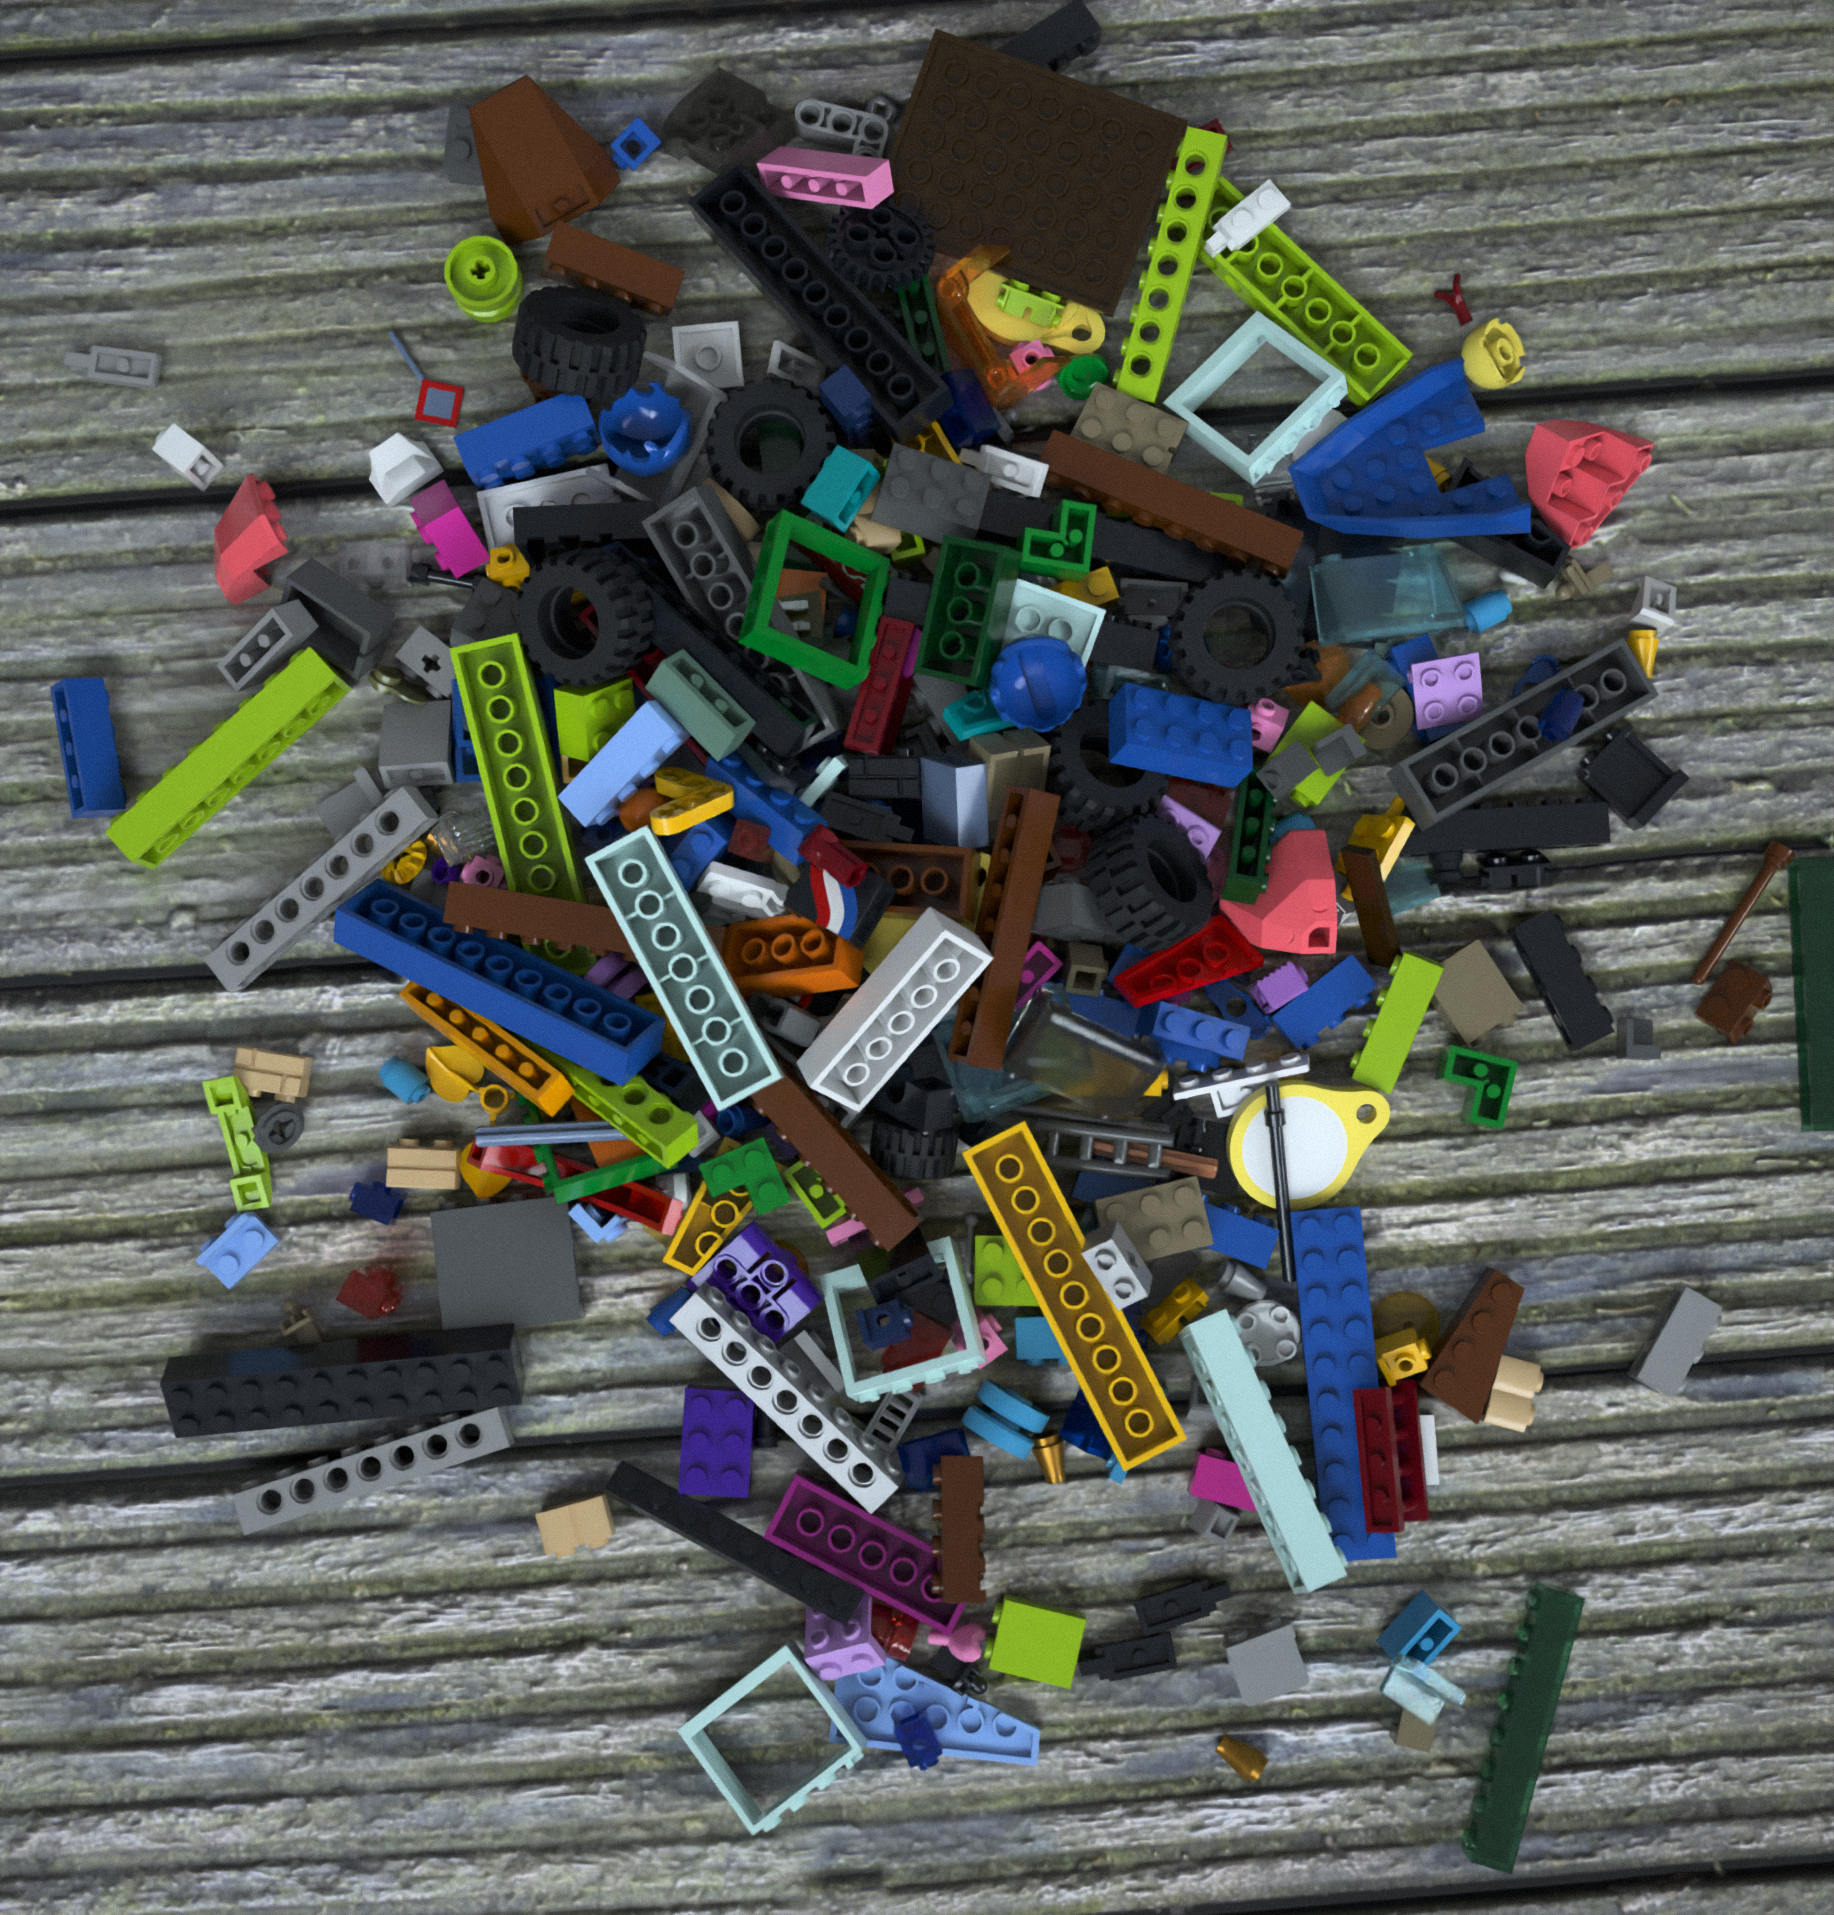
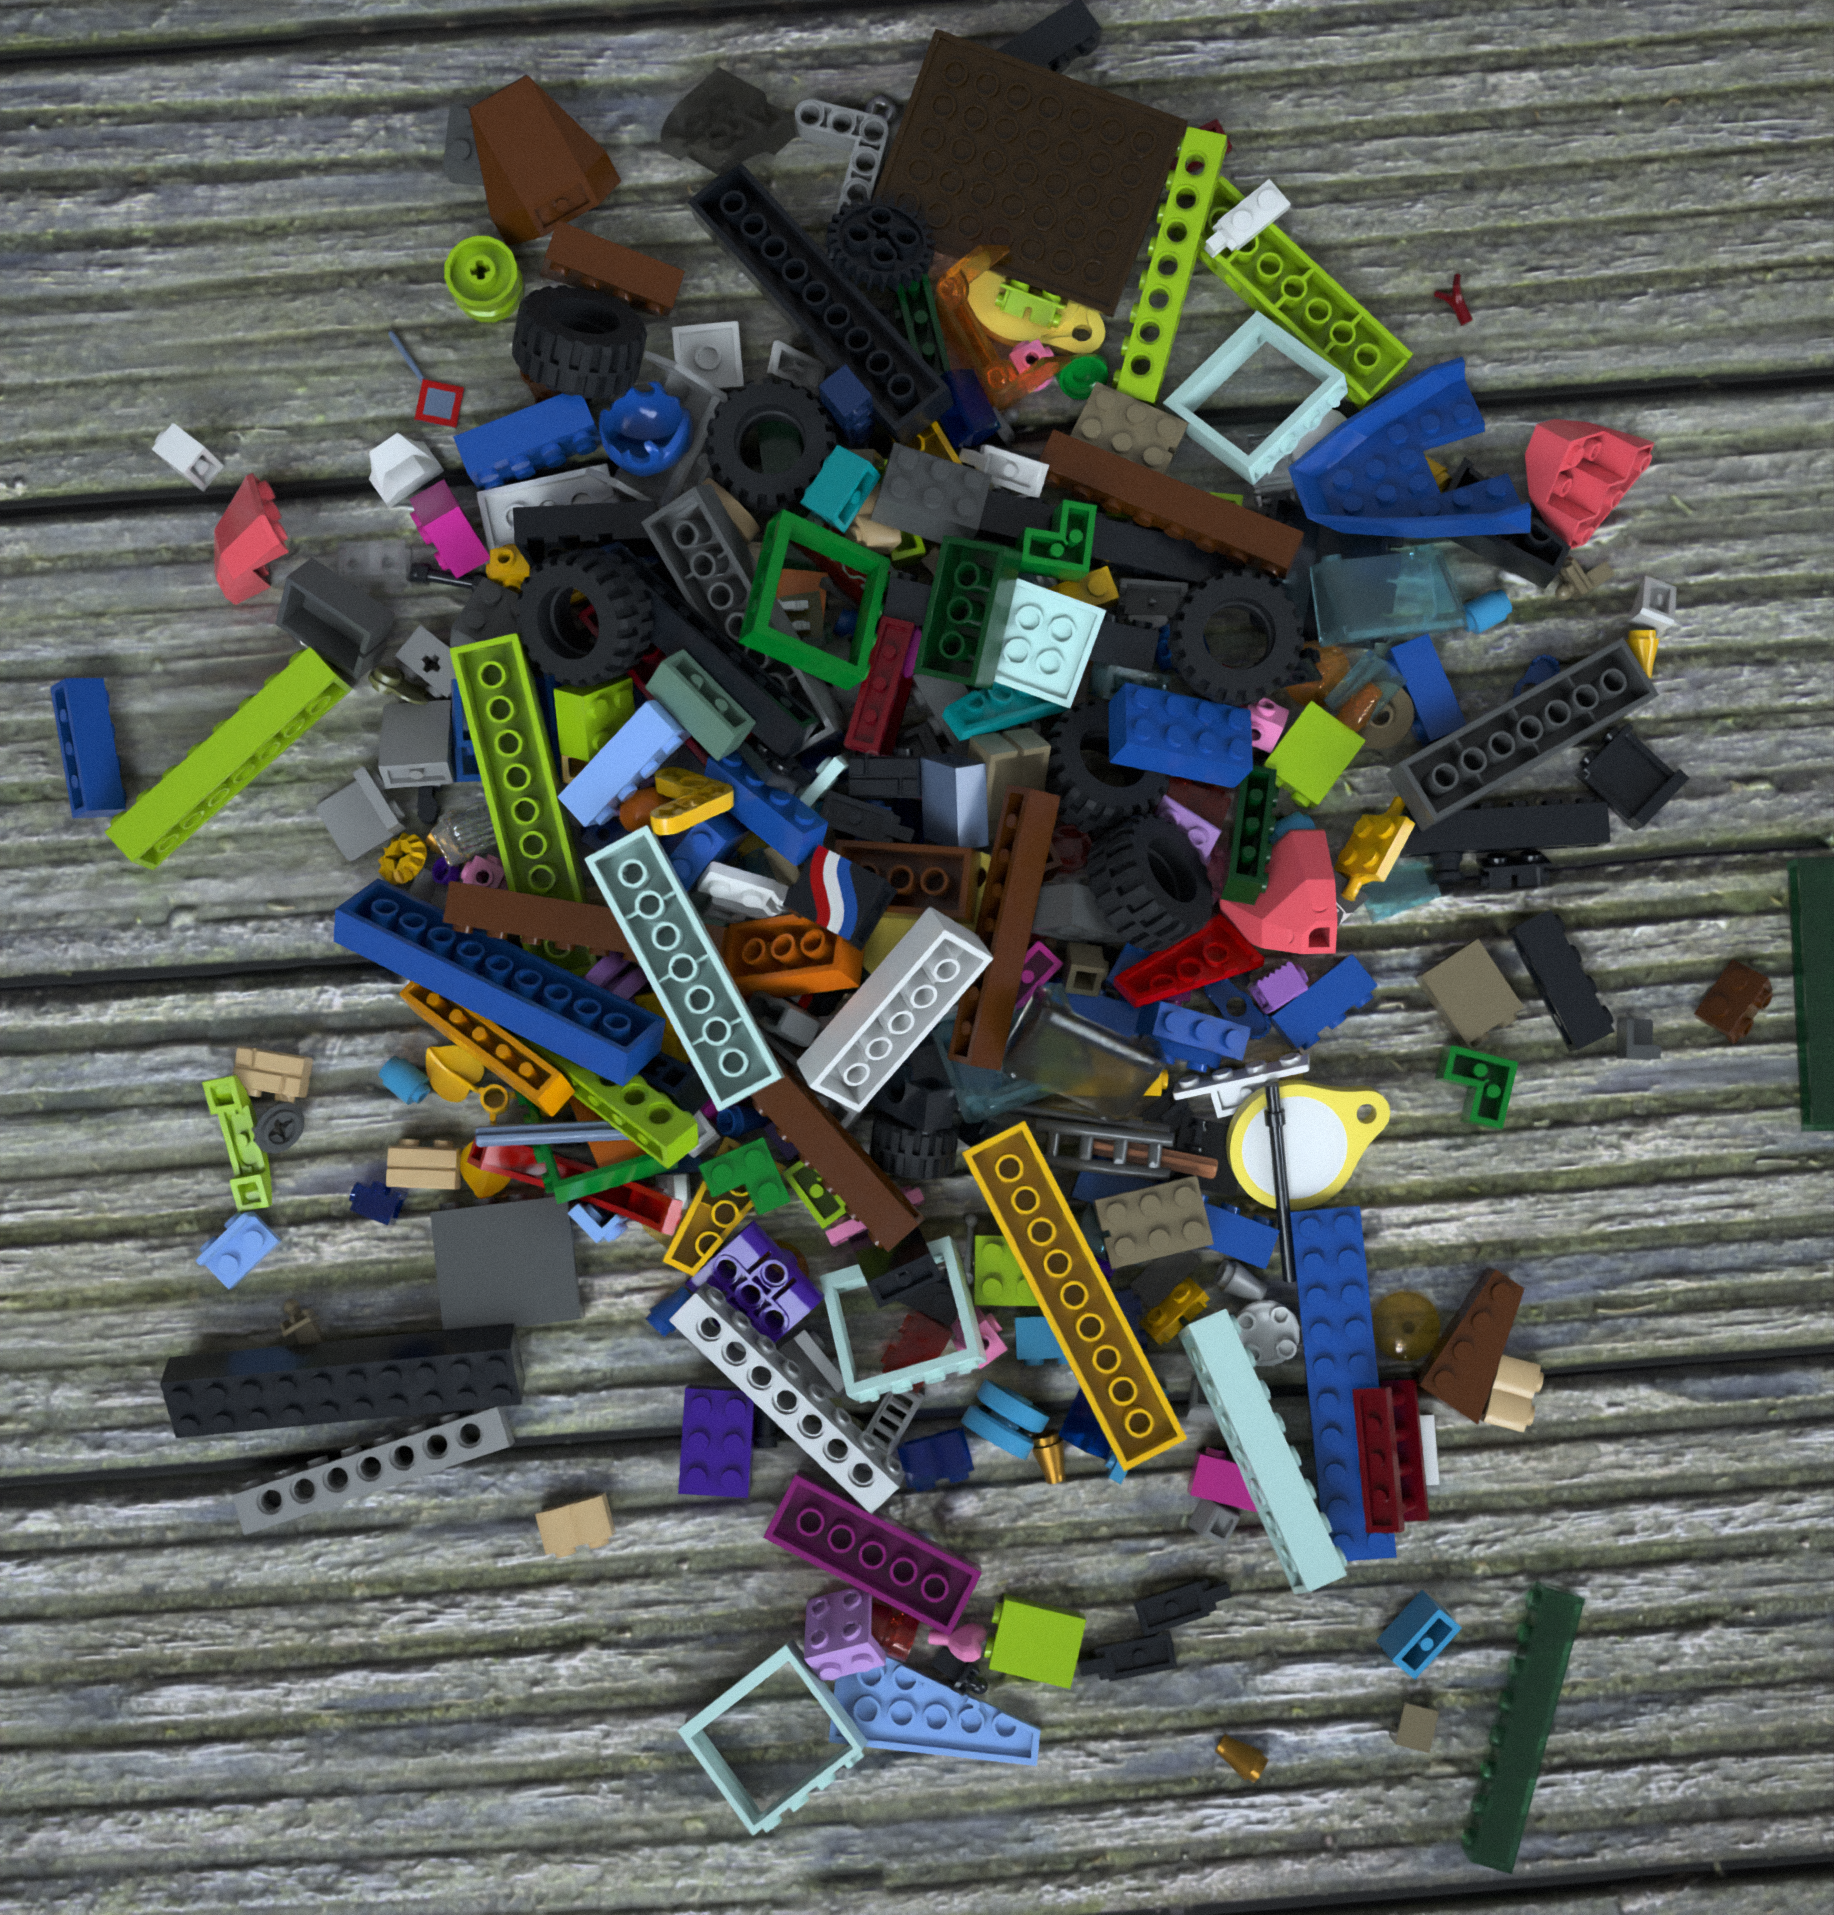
(116, 366): light grey hinge -> none
(267, 645): light grey brick -> none
(371, 1292): clear red brick -> none
(414, 818): light grey brick -> none
(637, 132): blue brick -> none
(734, 1543): black plate -> none
(751, 841): clear red bracket -> none
(826, 177): bright pink brick -> none
(827, 853): dark red piece -> none
(897, 1329): dark blue brick -> none
(918, 1727): clear blue brick -> none
(959, 1529): reddish brown wedge -> none
(1037, 682): blue piece -> none
(1117, 1264): light grey brick -> none
(1265, 1660): light grey bracket -> none
(1287, 770): dark grey brick -> none
(1338, 750): dark grey panel -> none
(1371, 904): dark brown tile -> none
(1397, 1022): lime brick -> none
(1402, 1355): yellow brick -> none
(1419, 1688): clear light blue panel -> none
(1447, 690): lavender hinge -> none
(1493, 355): light yellow cylinder -> none
(1561, 715): clear blue brick -> none
(1676, 1341): light grey brick -> none
(1775, 859): reddish brown piece -> none

